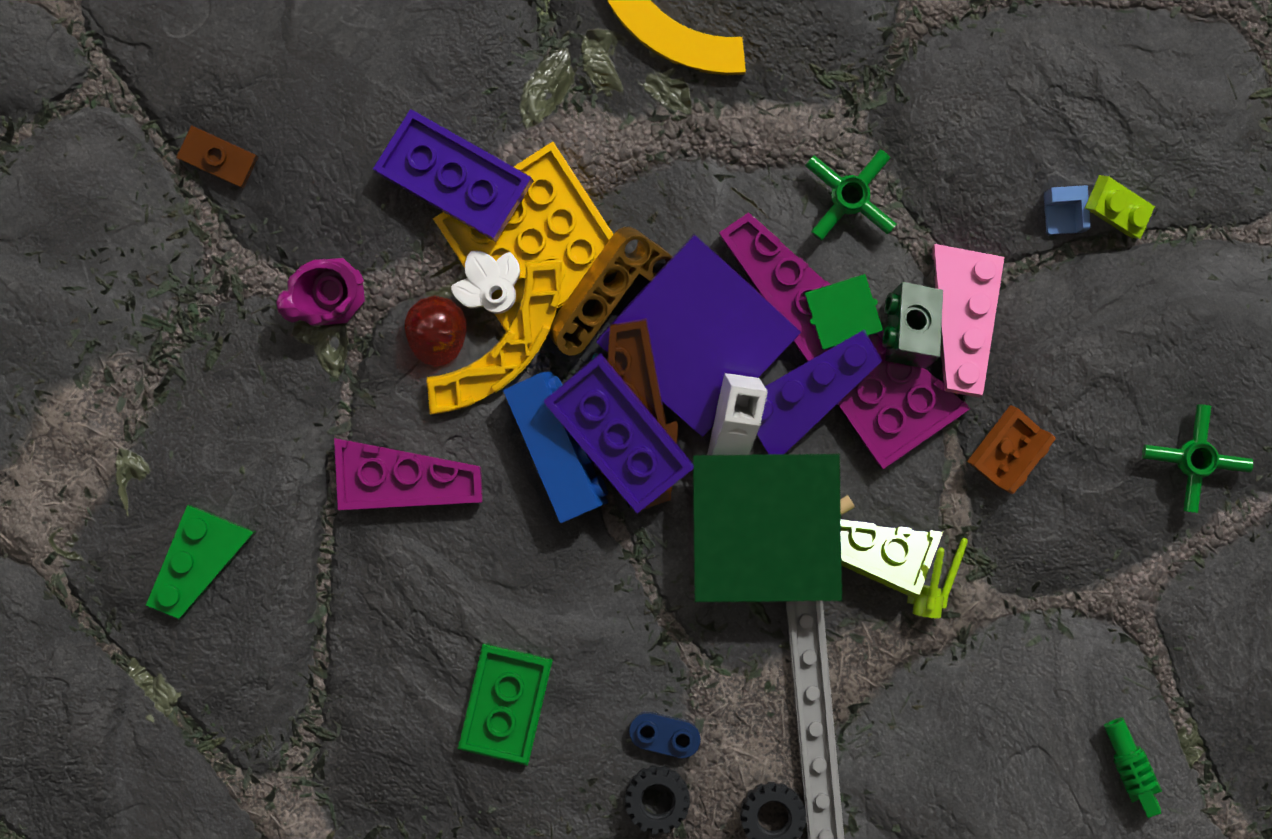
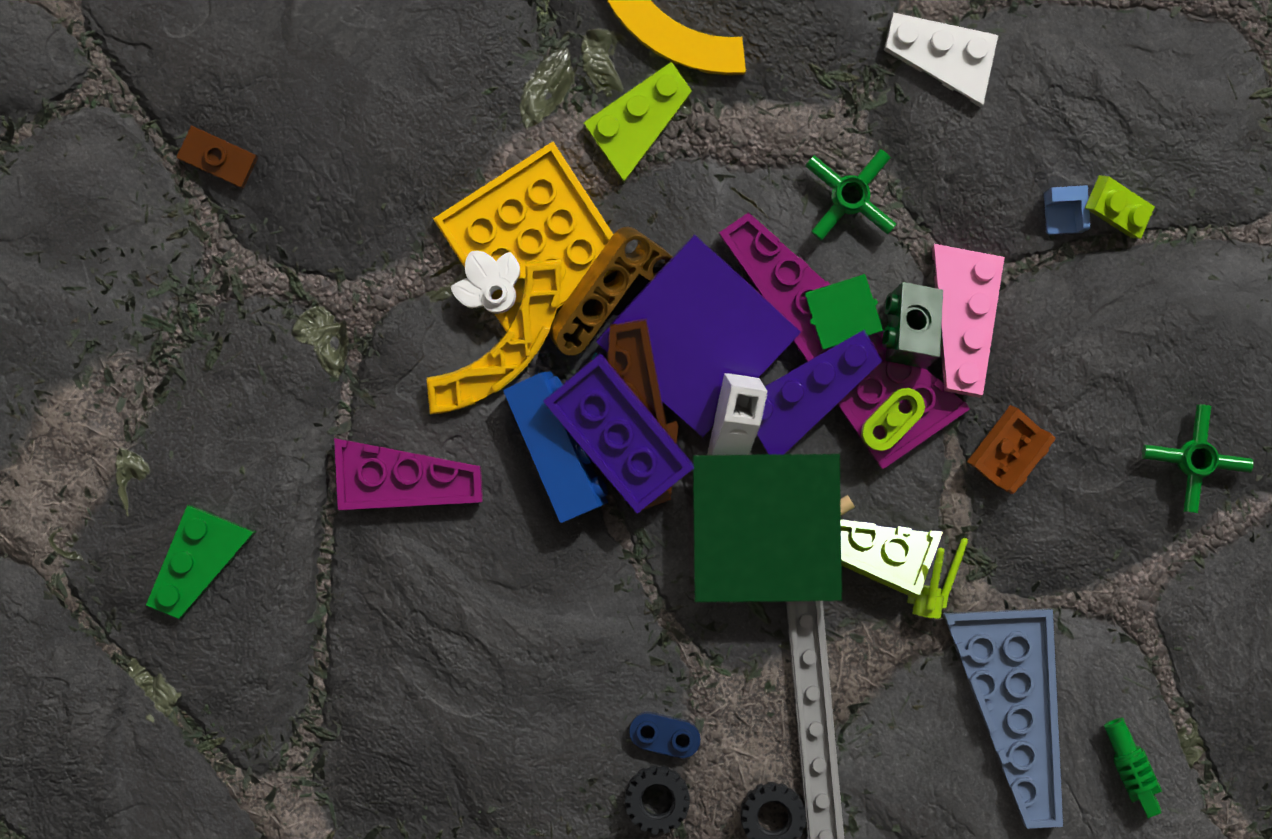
(322, 293): magenta piece -> none
(435, 330): clear red piece -> none
(453, 175): dark purple plate -> none
(505, 704): green tile -> none
(637, 118): none -> lime wing
(892, 420): none -> lime plate
(947, 52): none -> white wing
(1014, 684): none -> sand blue wing

